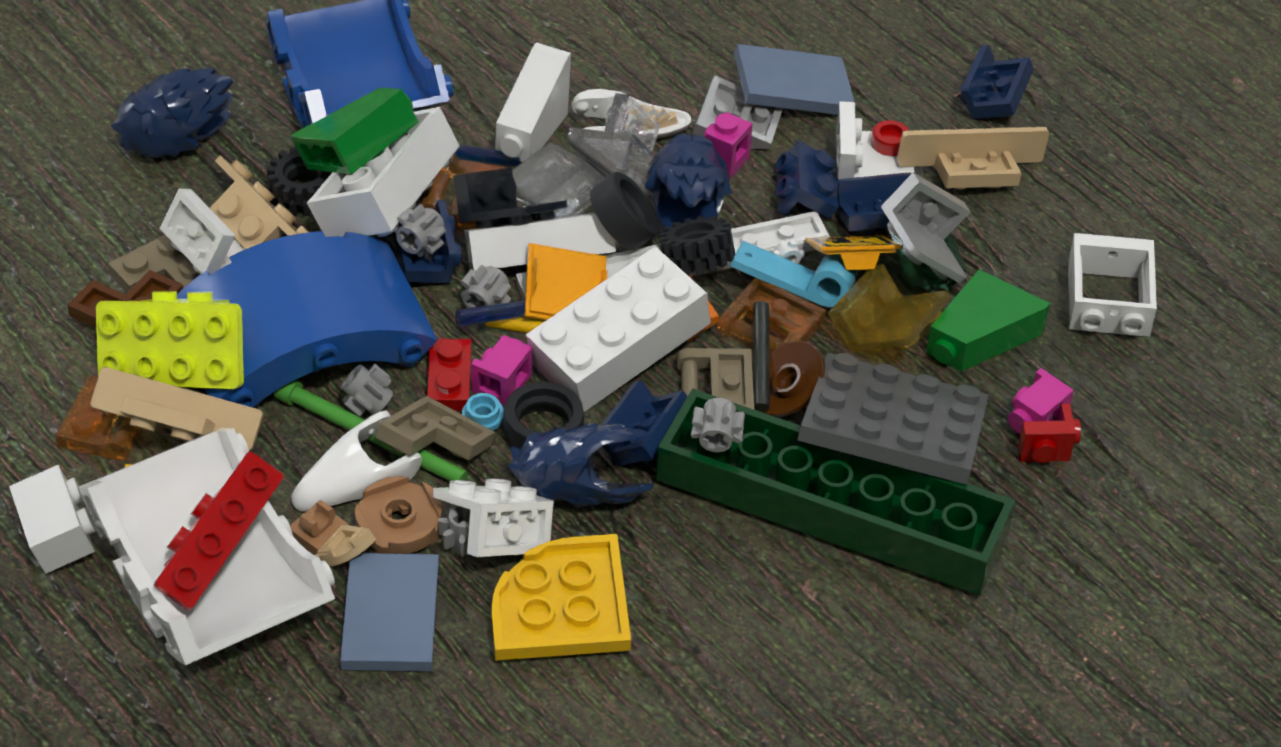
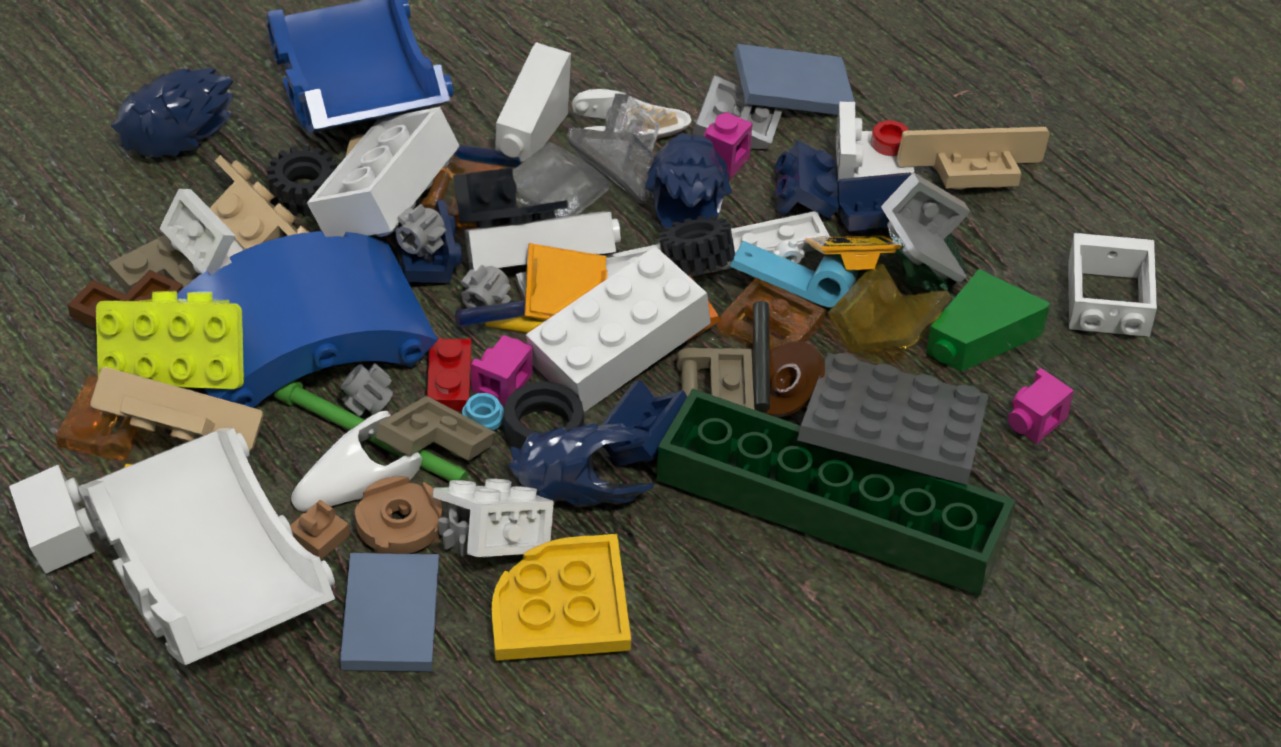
(216, 531): red bracket -> none
(345, 544): tan tile -> none
(356, 131): green slope -> none
(624, 211): black tyre -> none
(717, 425): light grey gear -> none
(995, 86): dark blue bracket -> none
(1049, 439): red bracket -> none

